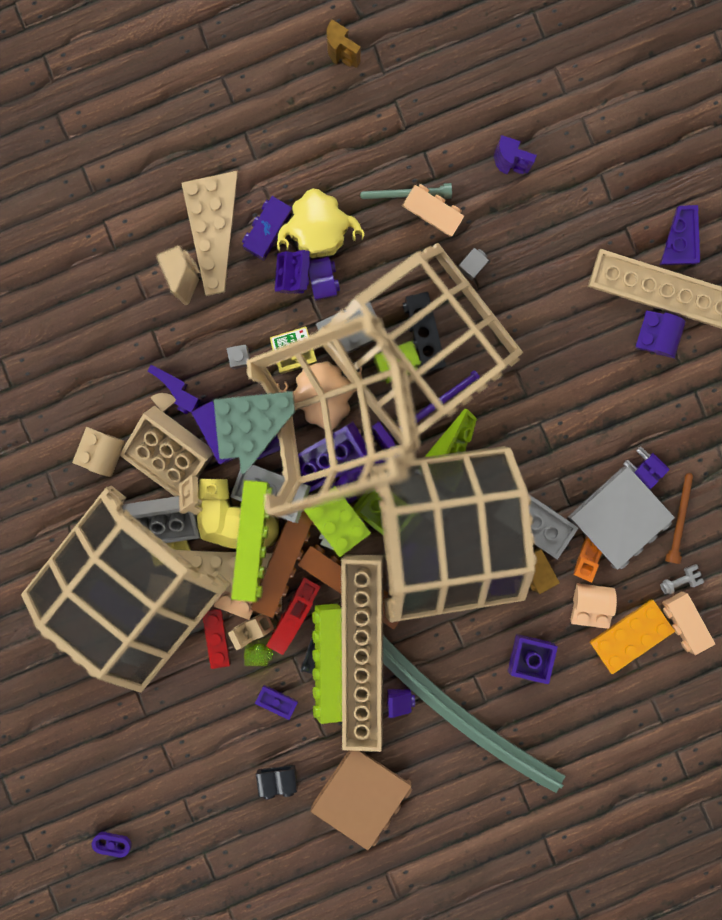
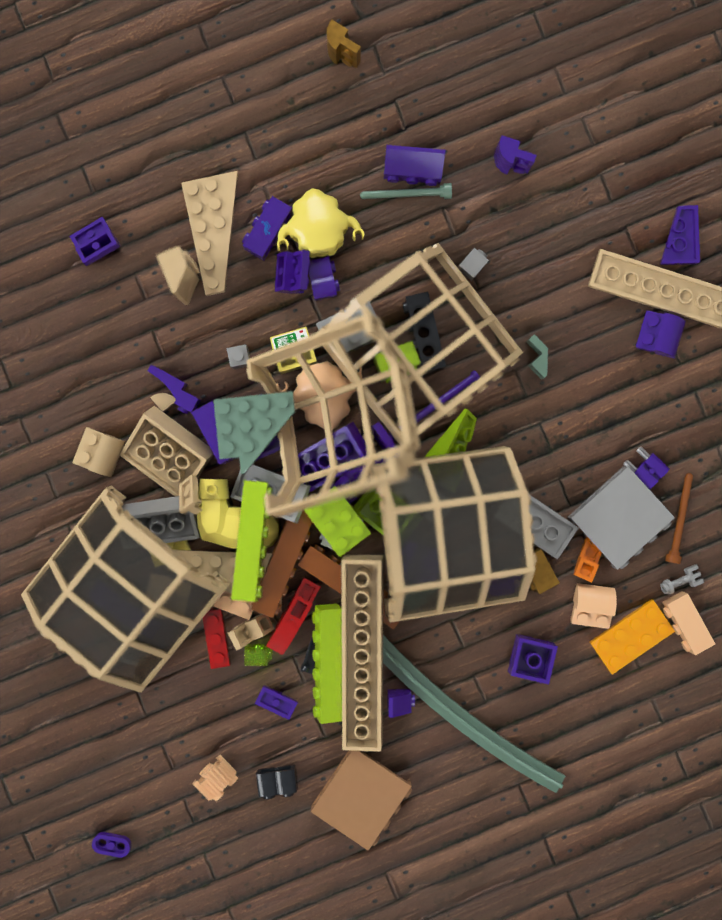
(94, 241): none -> dark purple brick
(215, 778): none -> light nougat brick
(414, 165): none -> dark purple slope
(433, 210): light nougat brick -> none
(540, 364): none -> sand green slope

